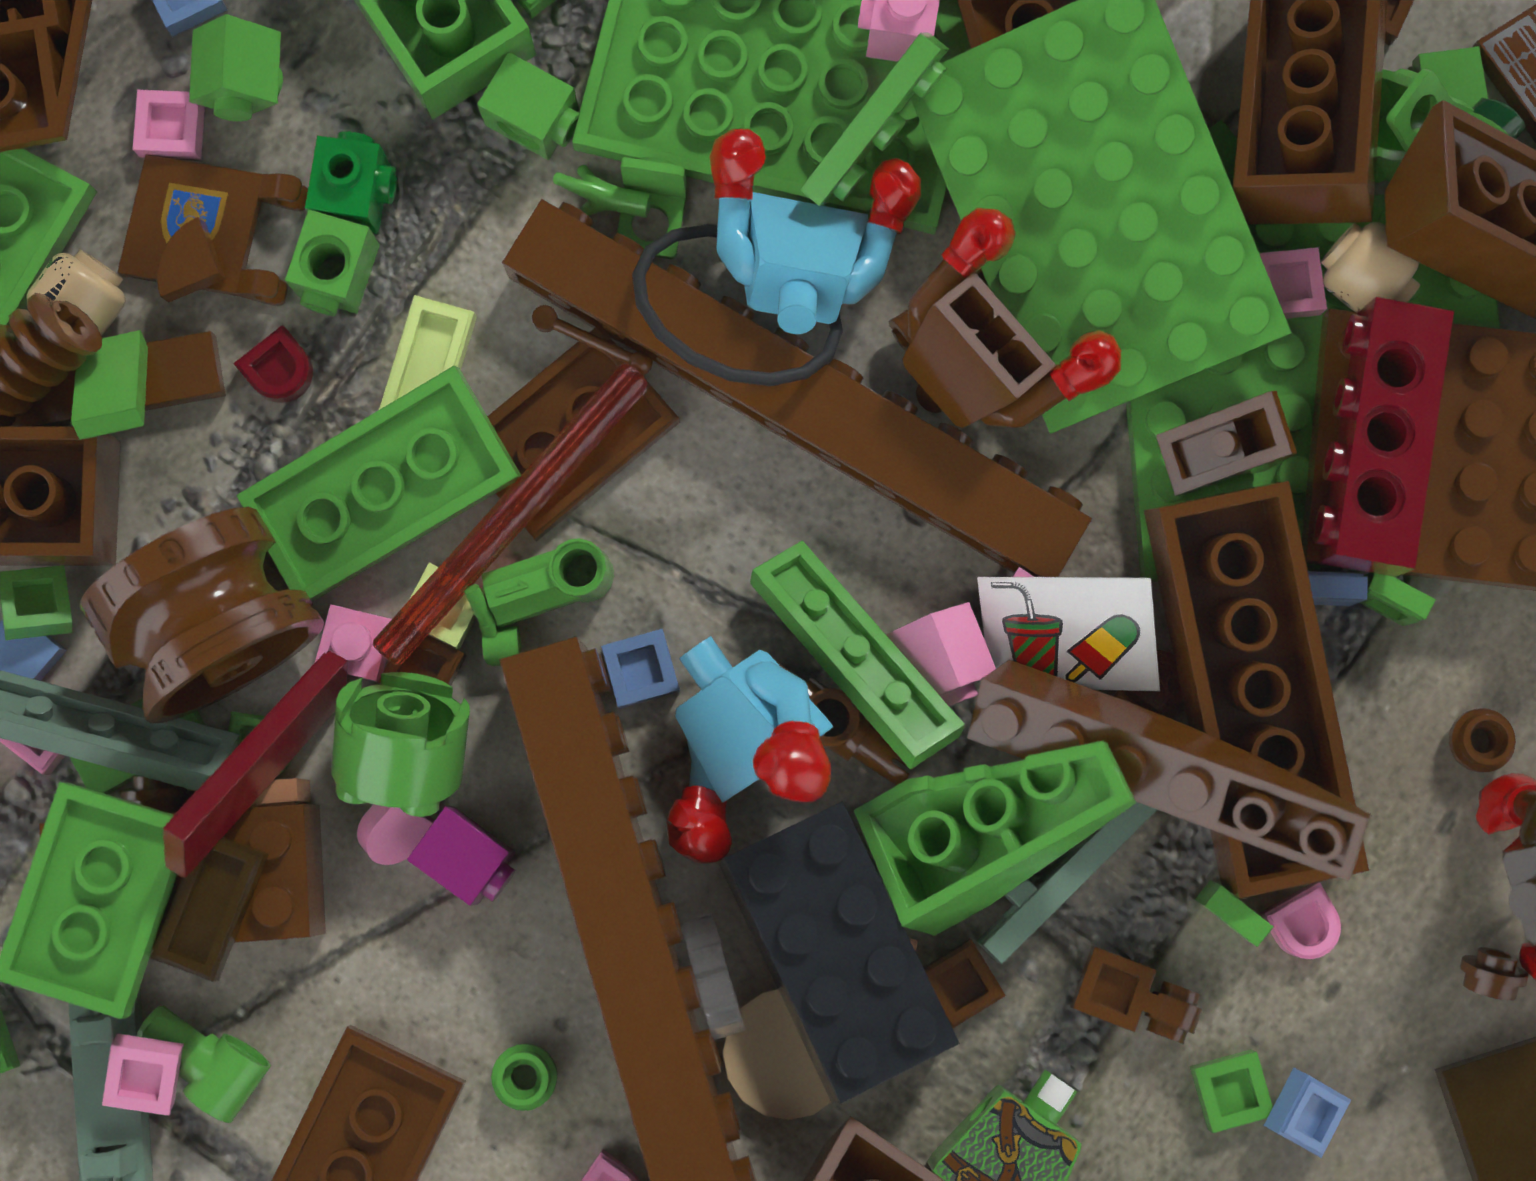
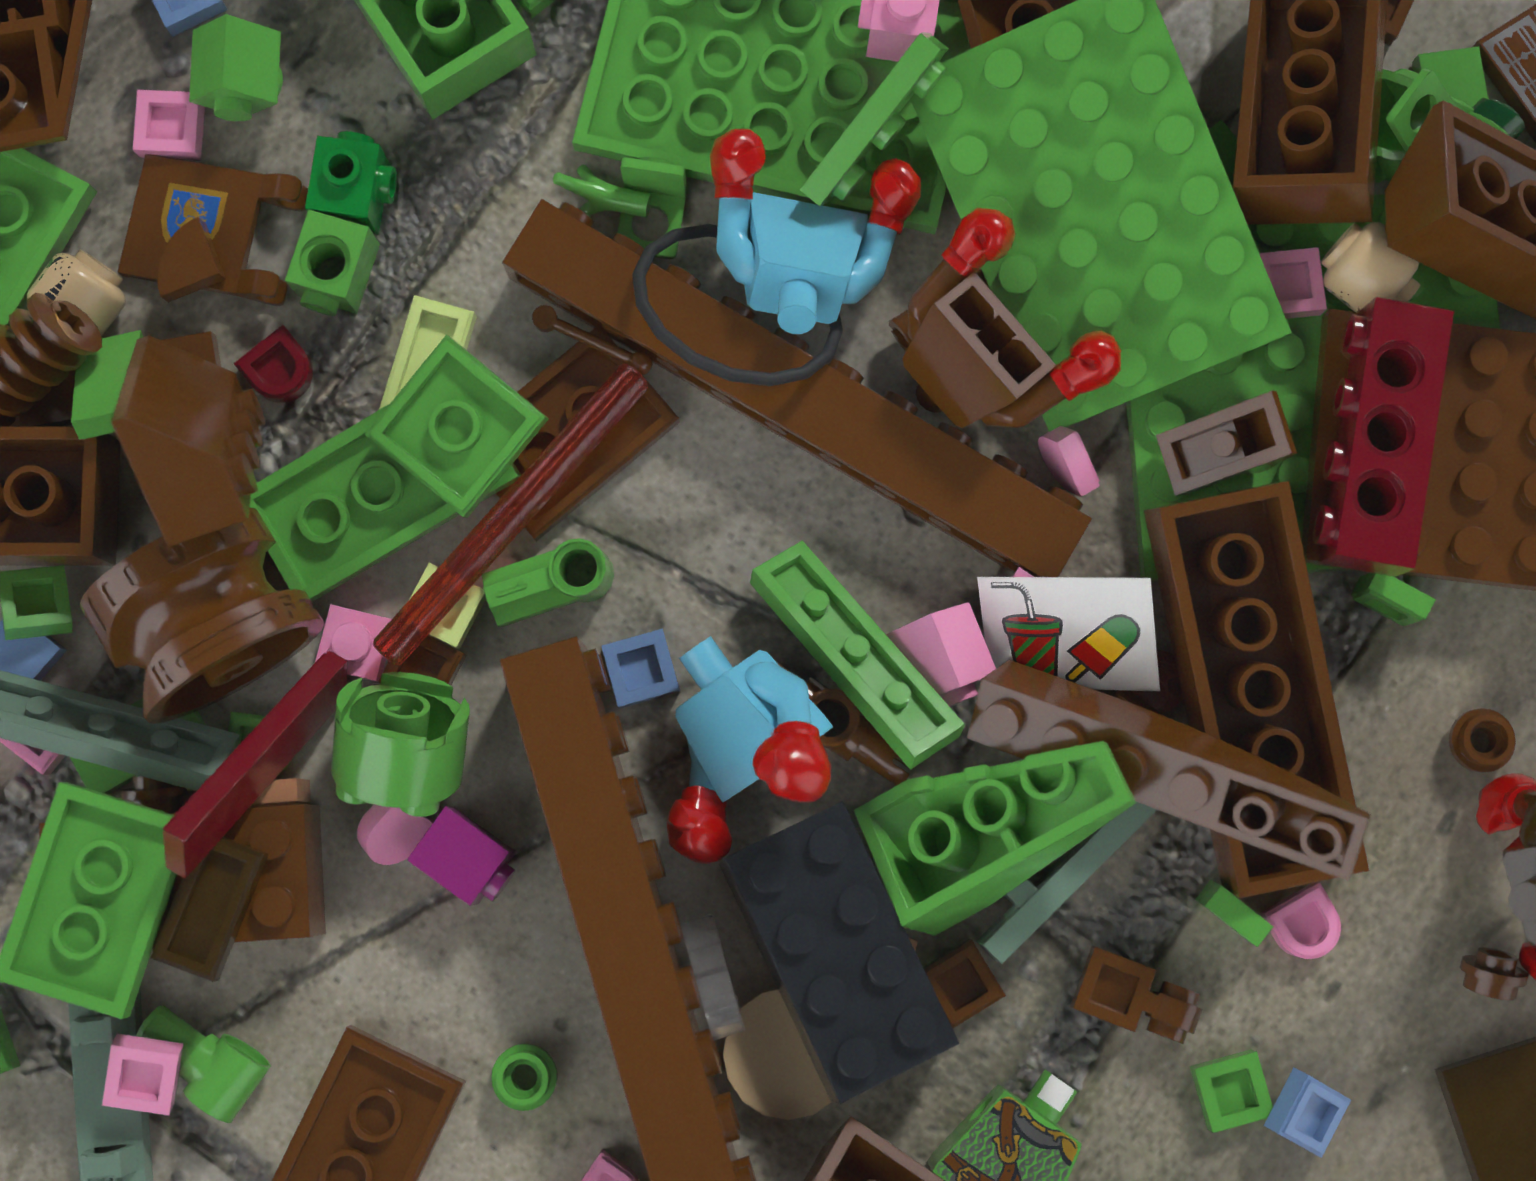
(188, 439): none -> reddish brown slope
(456, 426): none -> bright green tile
(496, 642): bright green hand -> none
(530, 107): bright green brick -> none
(1068, 460): none -> bright pink tile
(1338, 588): medium blue tile -> none

